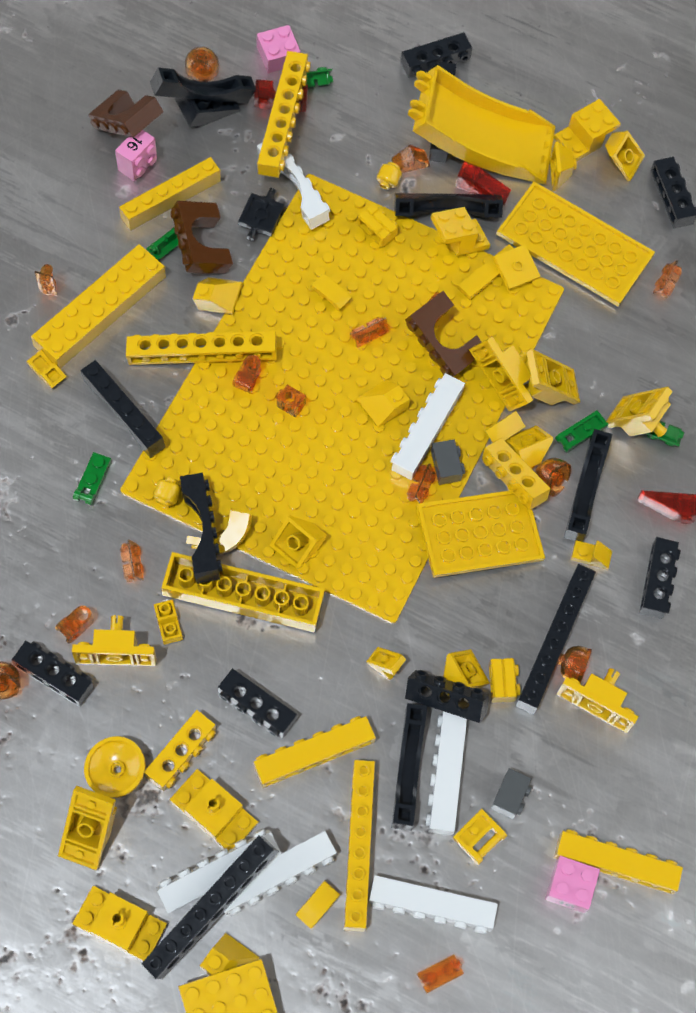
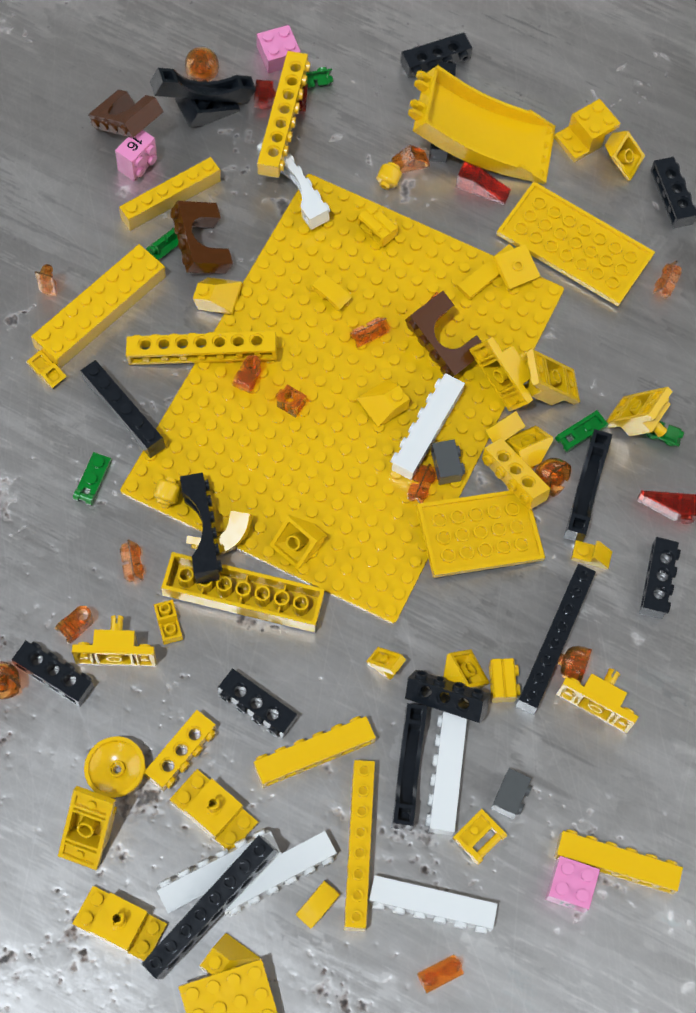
(261, 214): black plate -> none
(426, 203): black arch -> none
(460, 231): yellow bracket -> none
(561, 165): yellow slope -> none

